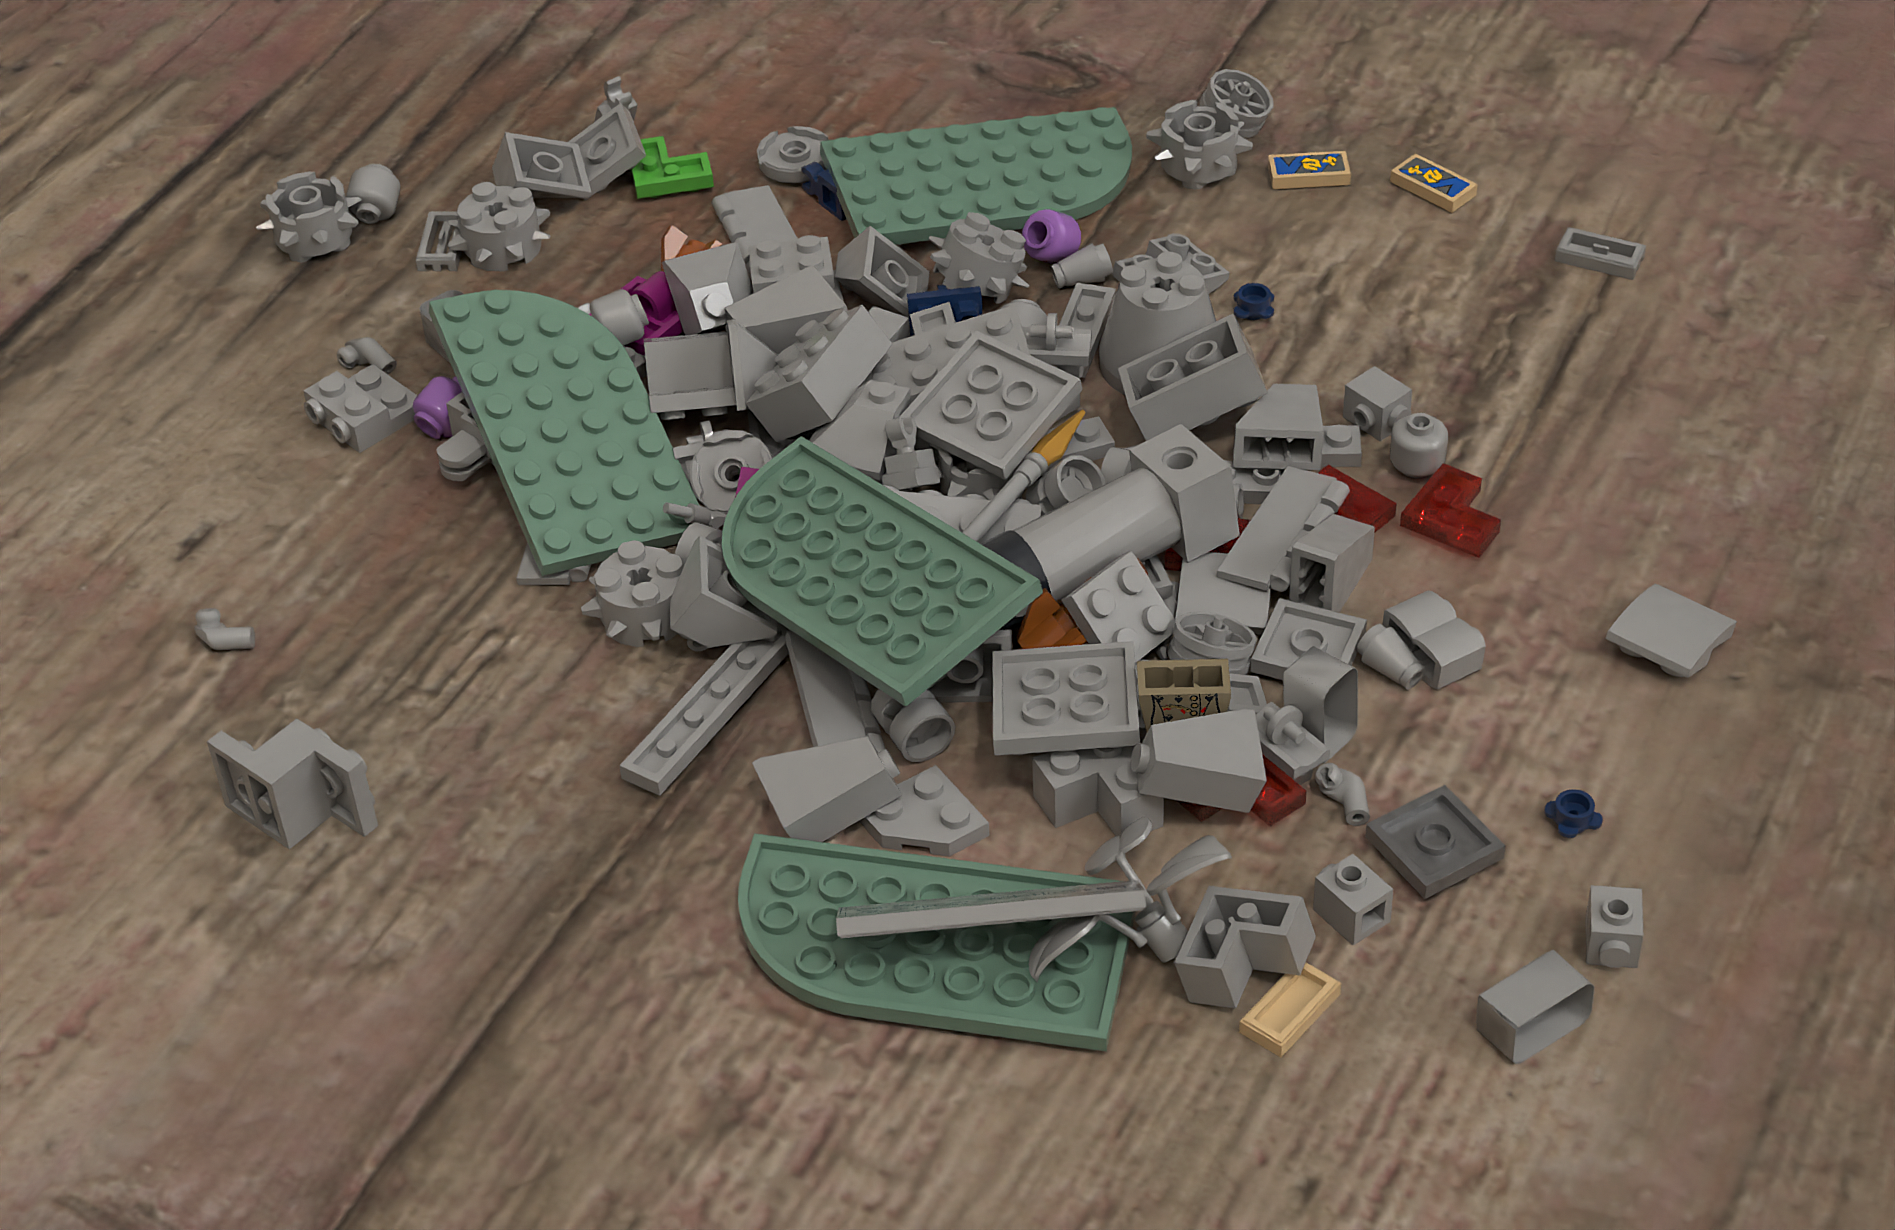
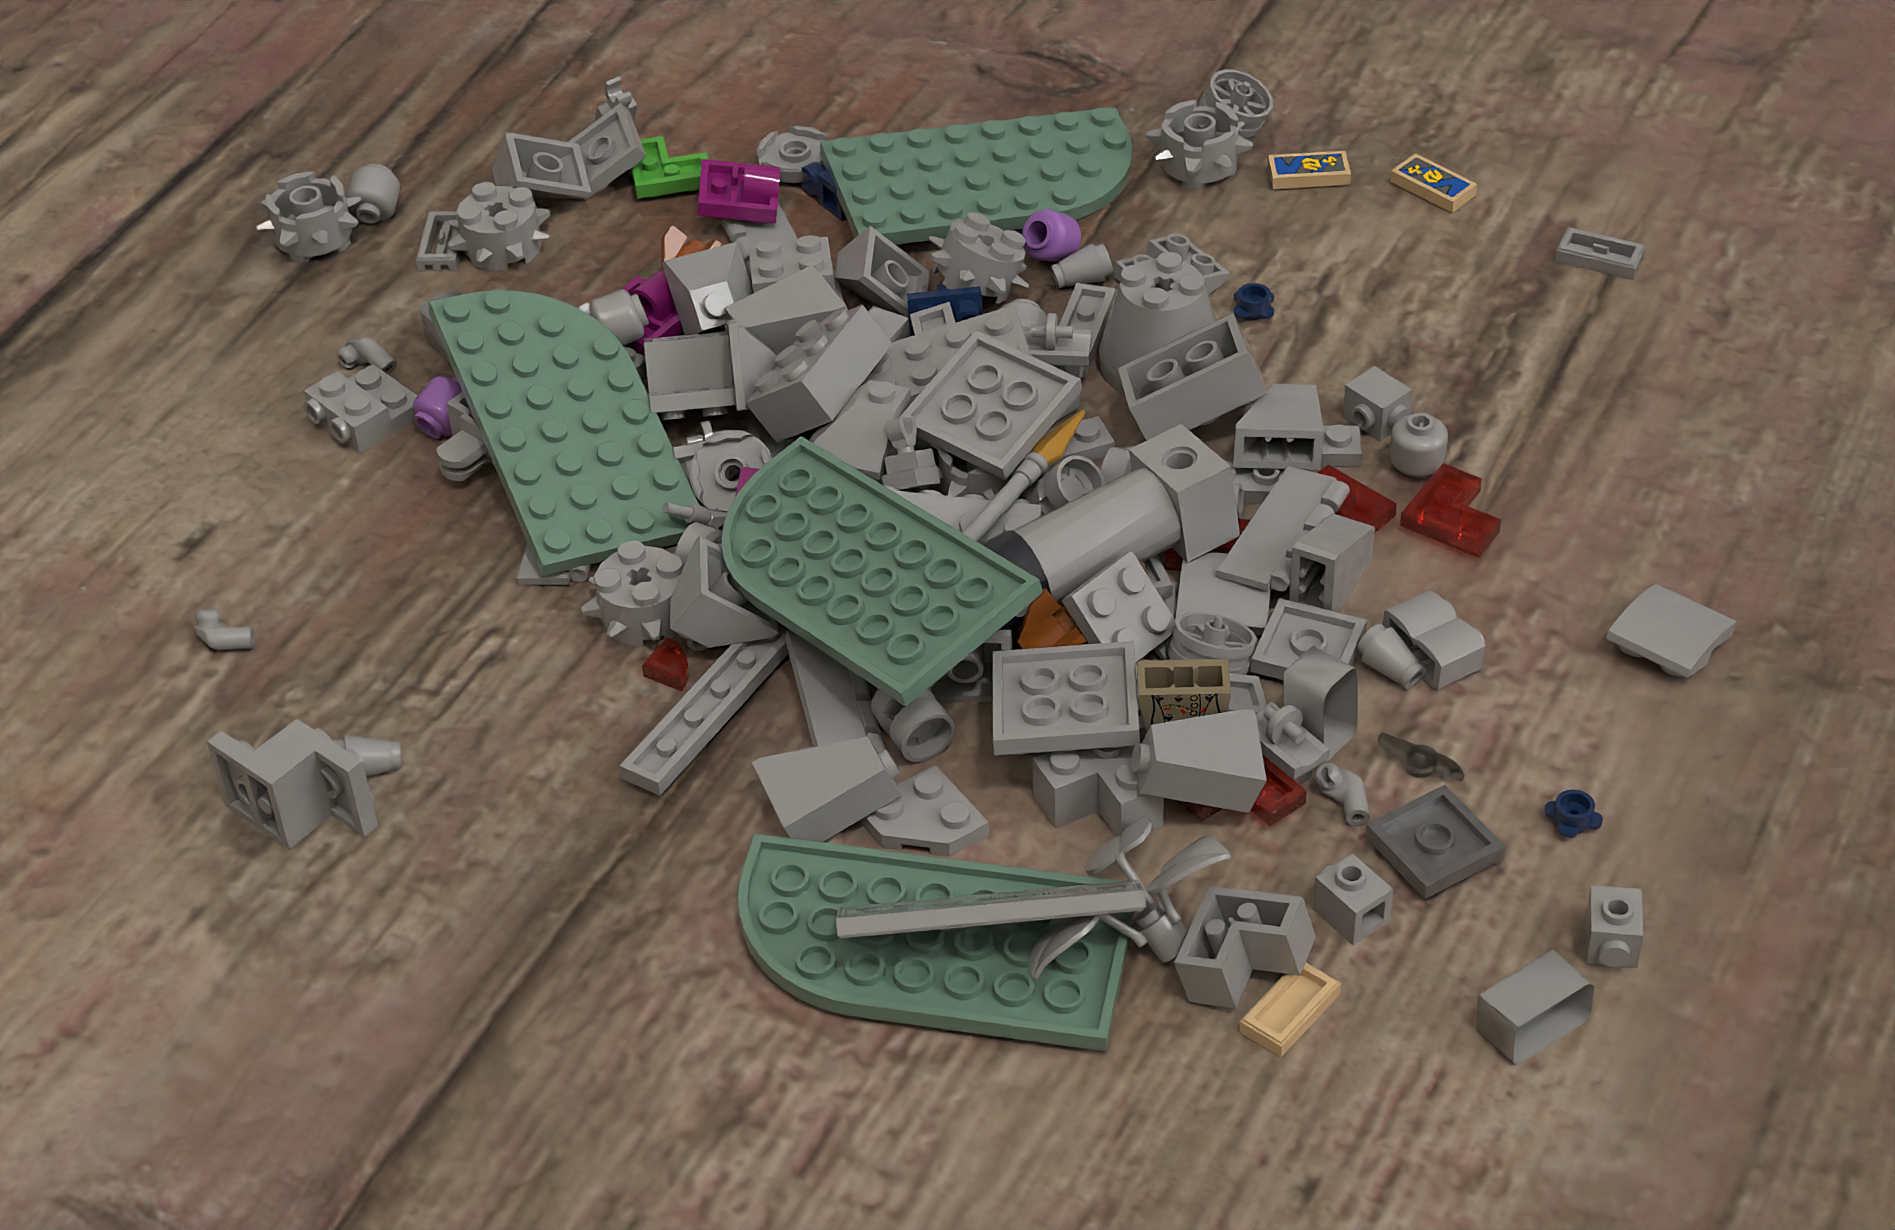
(377, 754): none -> light grey cone
(667, 665): none -> clear red tile
(738, 191): none -> magenta plate
(1420, 759): none -> clear smoke piece

